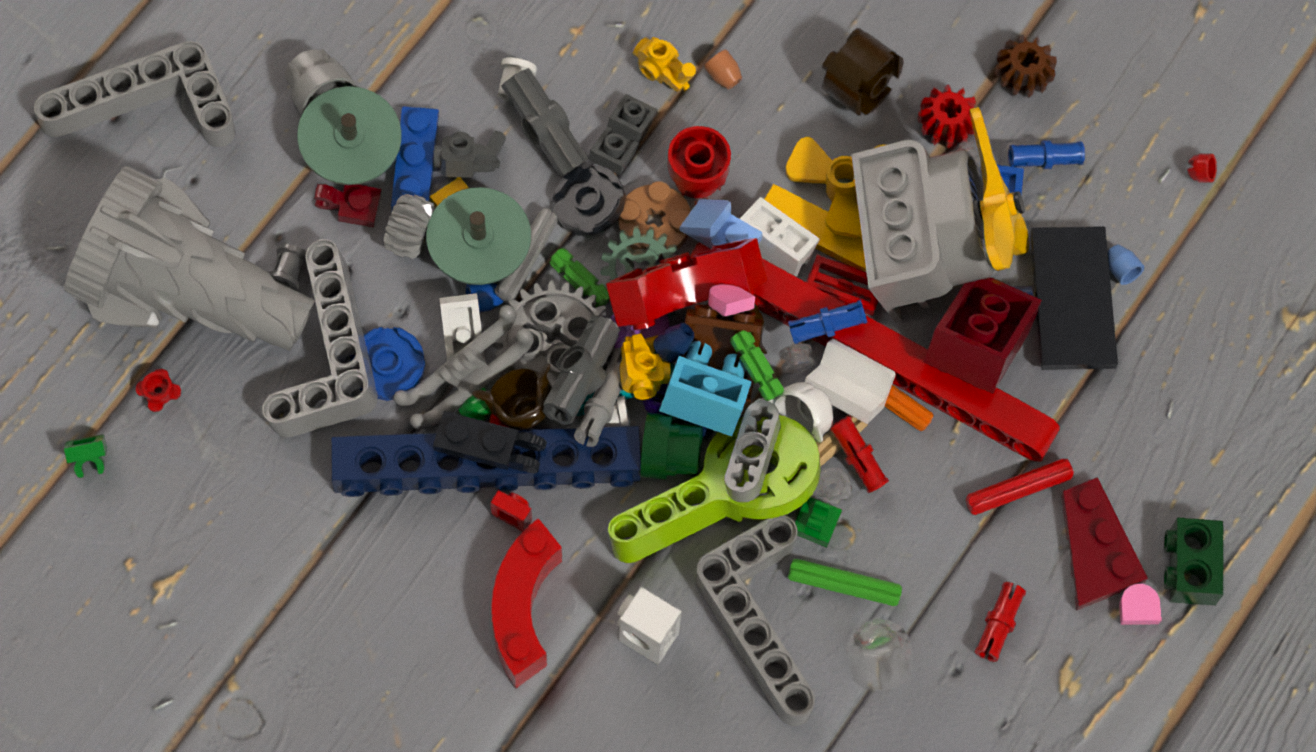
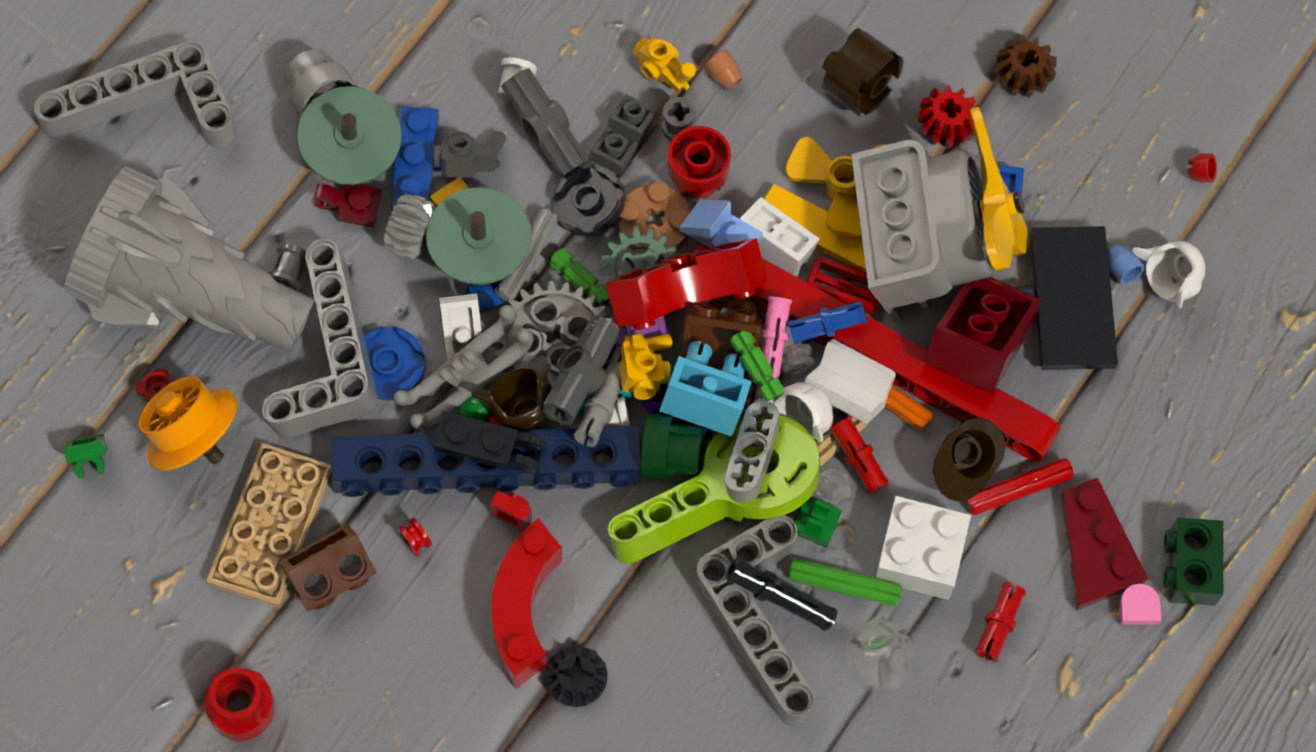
(186, 423): none -> light orange piece
(236, 683): none -> red piece
(269, 524): none -> tan tile
(324, 558): none -> reddish brown brick
(414, 536): none -> red bush
(588, 689): none -> black gear
(648, 624): white brick -> none
(673, 342): dark blue hose -> none
(677, 108): none -> flat silver bush
(730, 299): bright pink tile -> none
(767, 587): none -> black pin
(774, 335): none -> bright pink pin
(923, 547): none -> white brick
(968, 459): none -> dark brown piece
(1046, 154): blue pin -> none
(1180, 261): none -> white hair

